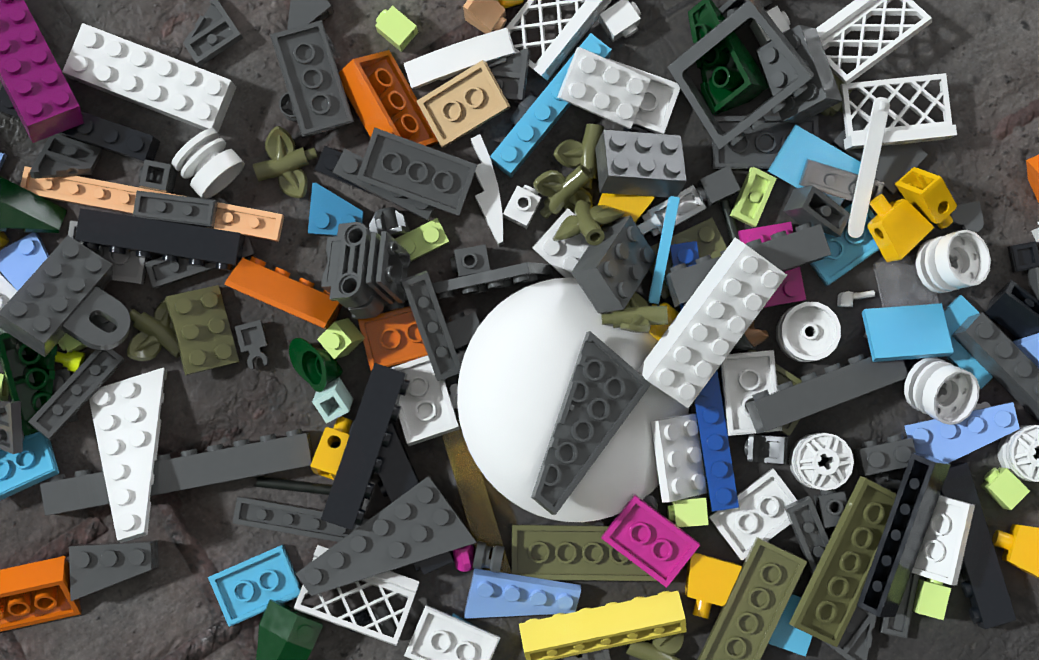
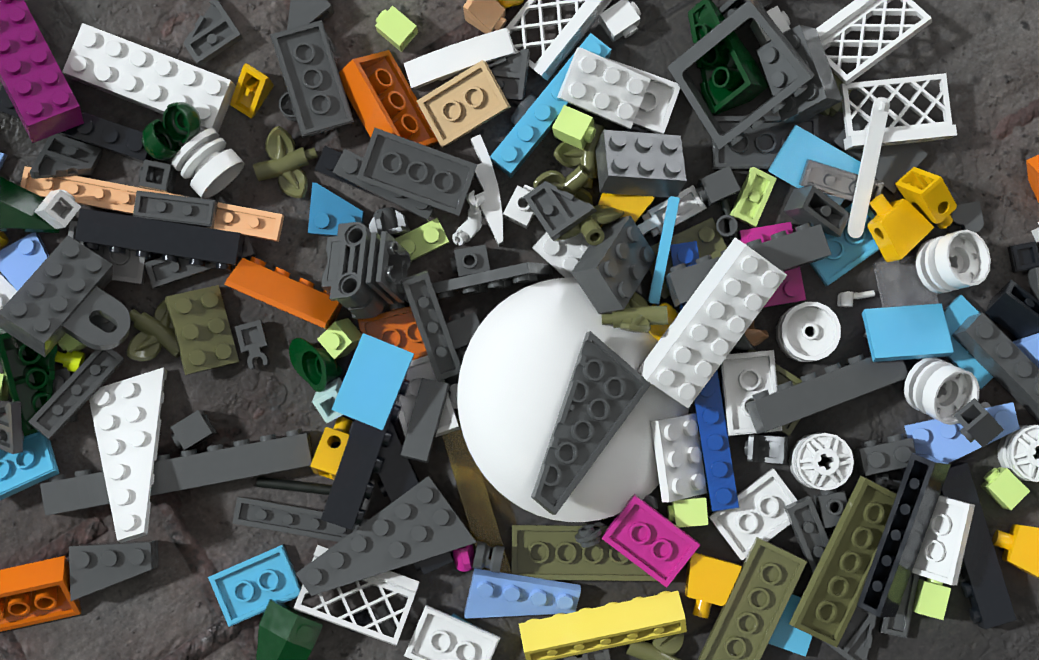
(58, 208): none -> white brick
(158, 142): none -> dark green hair
(181, 122): none -> dark green hair
(192, 430): none -> dark grey brick
(250, 91): none -> yellow slope
(373, 381): none -> medium azure tile
(425, 420): none -> dark grey tile
(472, 224): none -> white arm
(557, 209): none -> dark grey wing
(574, 127): none -> yellowish green brick
(588, 535): none -> dark grey plate
(733, 225): none -> dark grey hinge
(977, 423): none -> dark grey brick

